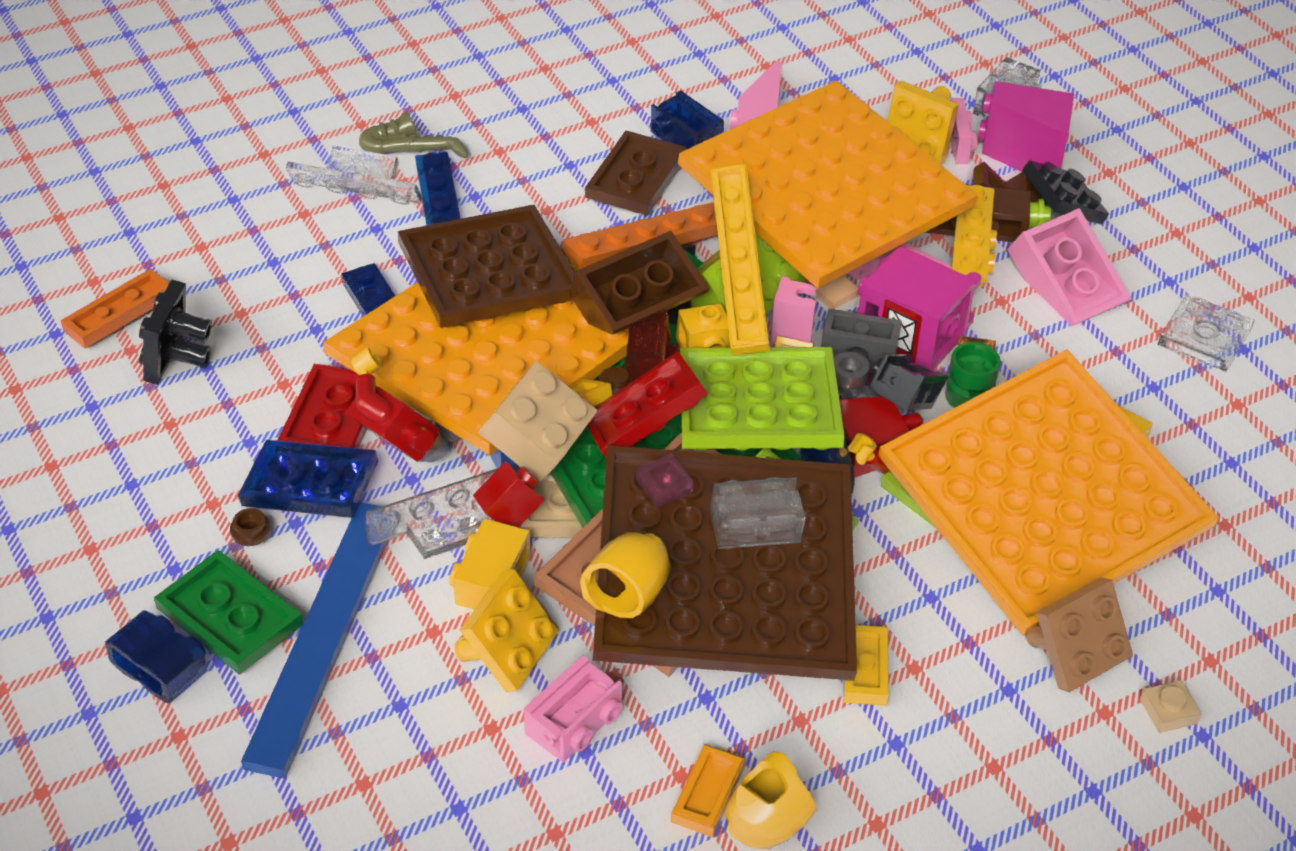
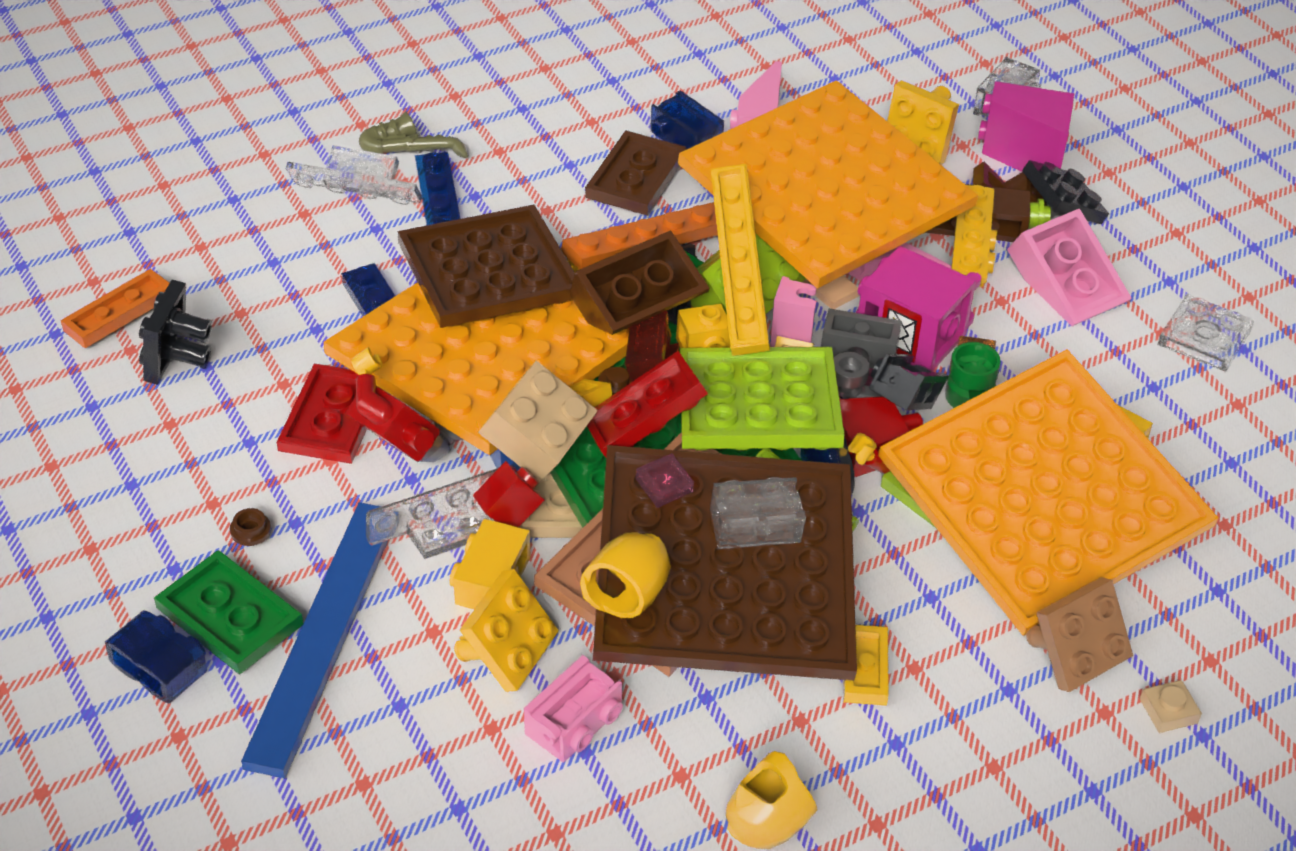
(308, 478): clear blue plate -> none
(708, 790): light orange tile -> none
(962, 138): bright pink plate -> none

